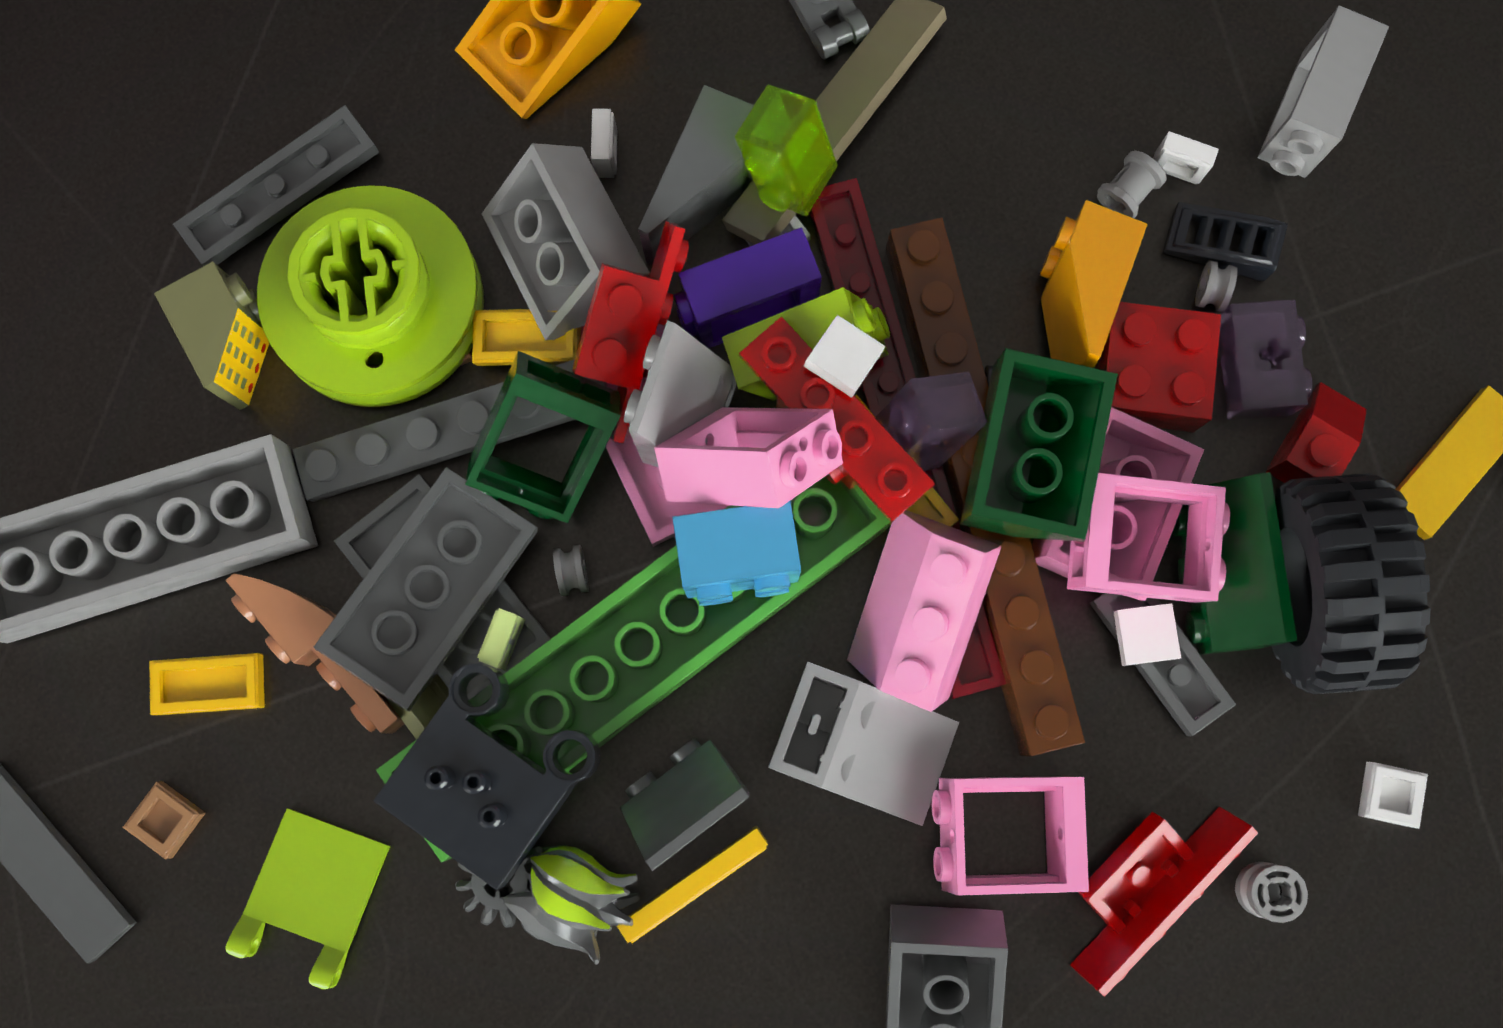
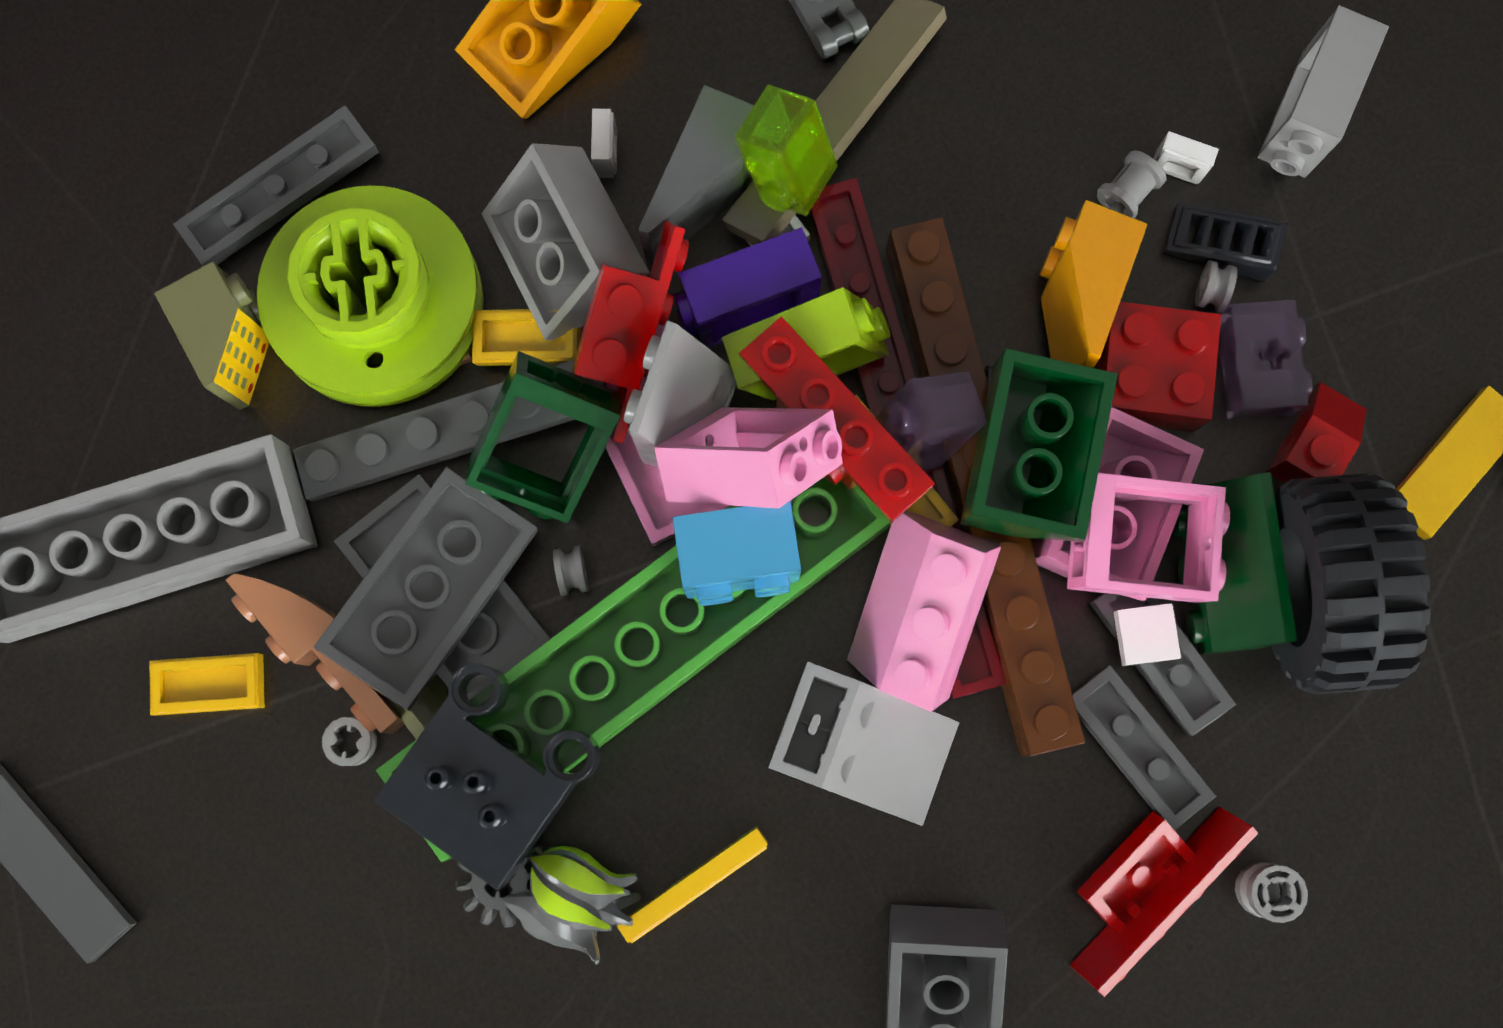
(164, 820): medium nougat tile -> none
(314, 887): lime flag -> none
(332, 739): none -> light grey bush
(501, 639): yellowish green tile -> none
(682, 802): dark grey slope -> none
(844, 356): white tile -> none
(1064, 836): bright pink window -> none
(1140, 748): none -> dark grey plate
(1392, 795): white tile -> none

